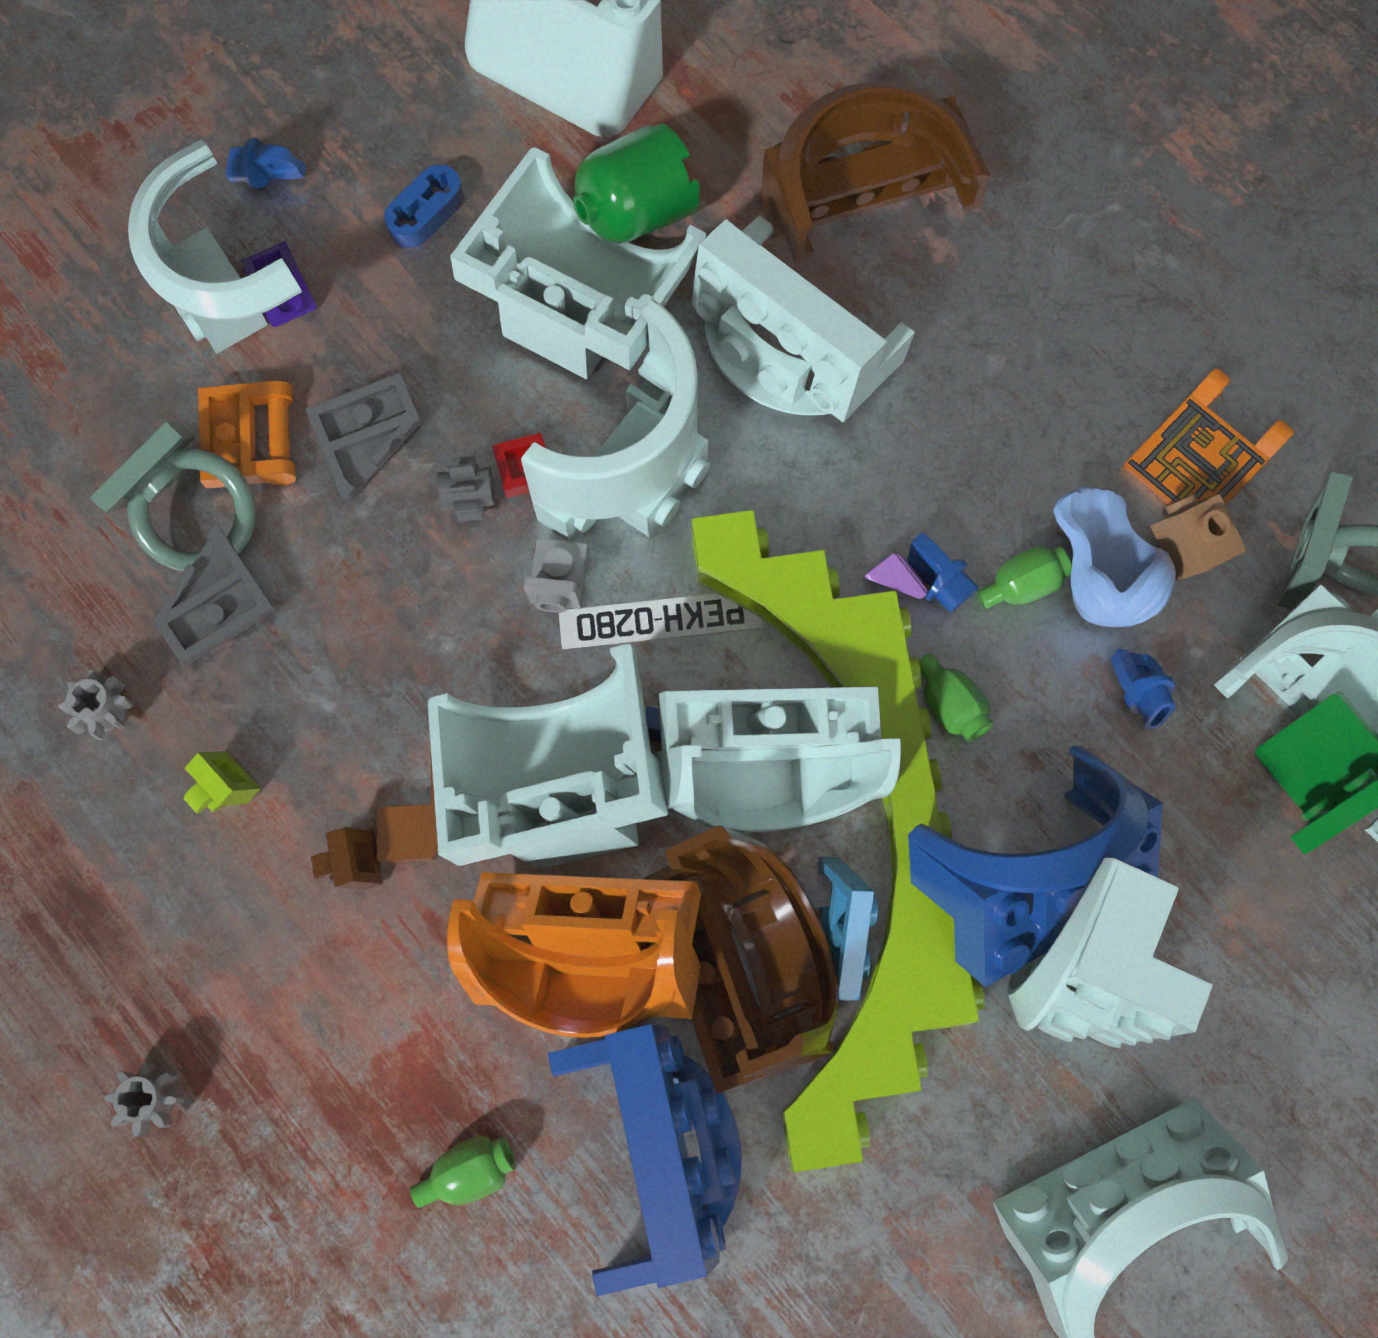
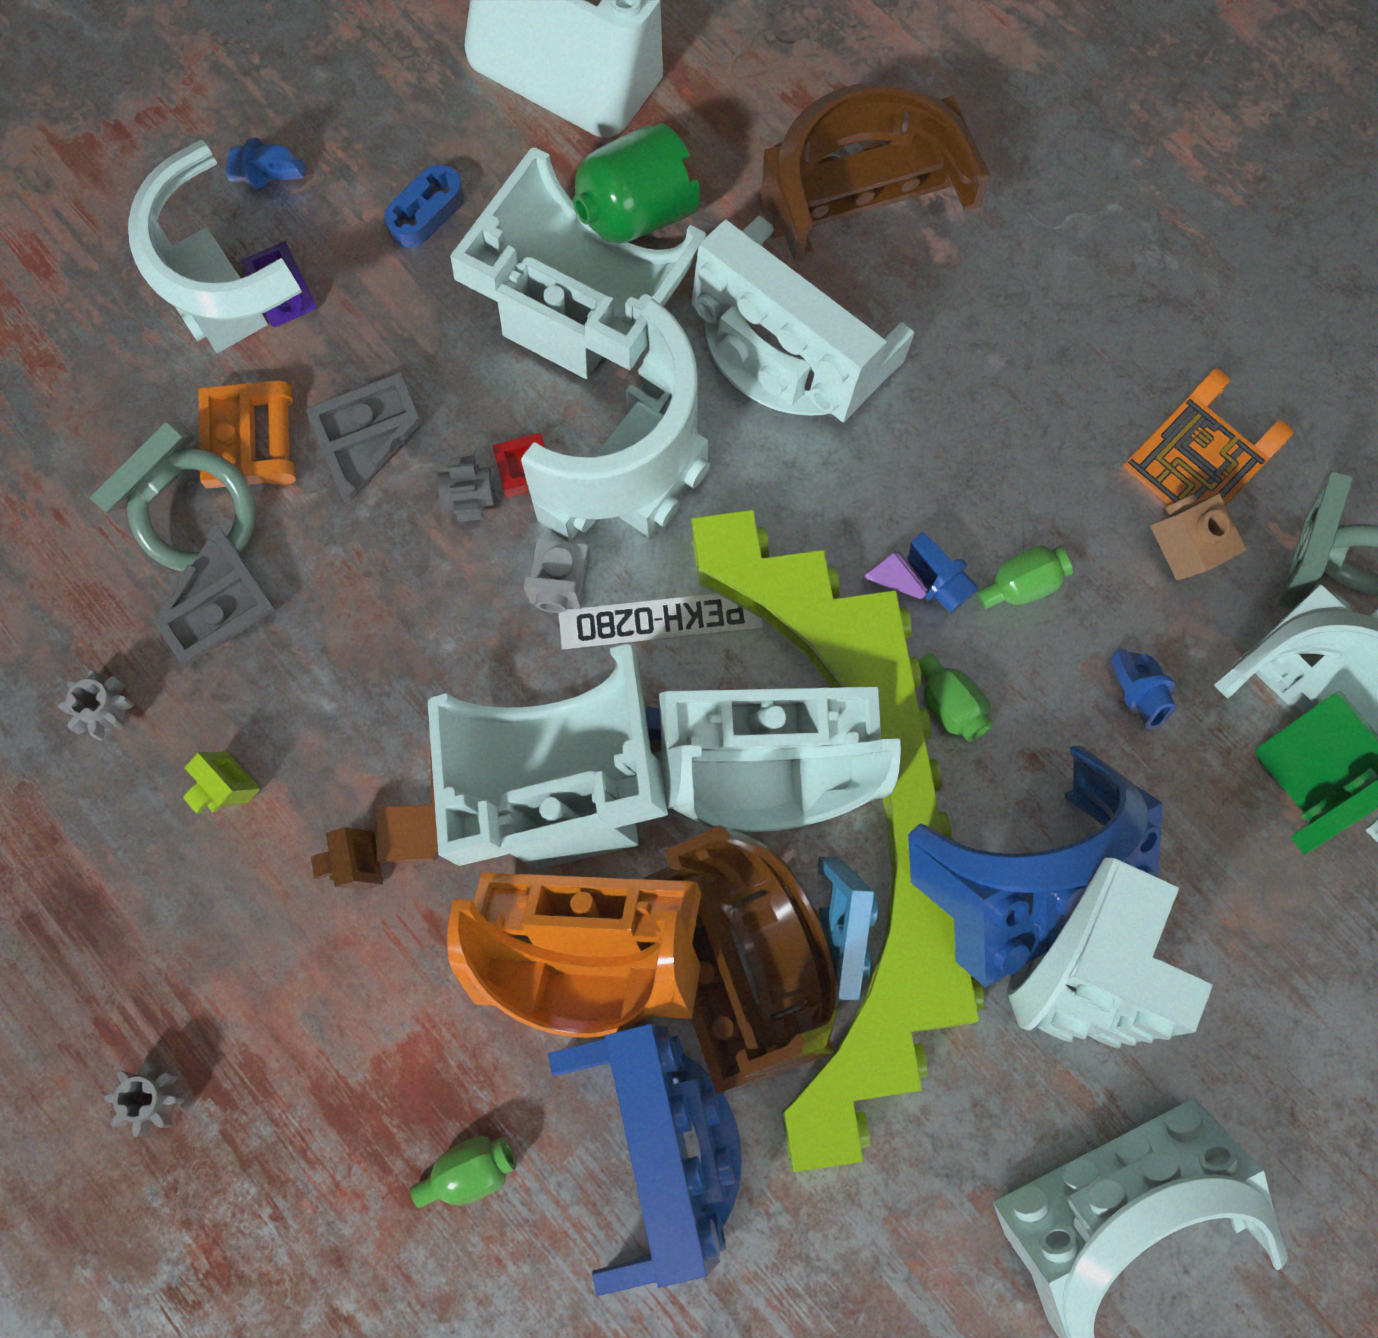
(1113, 570): light blue piece -> none

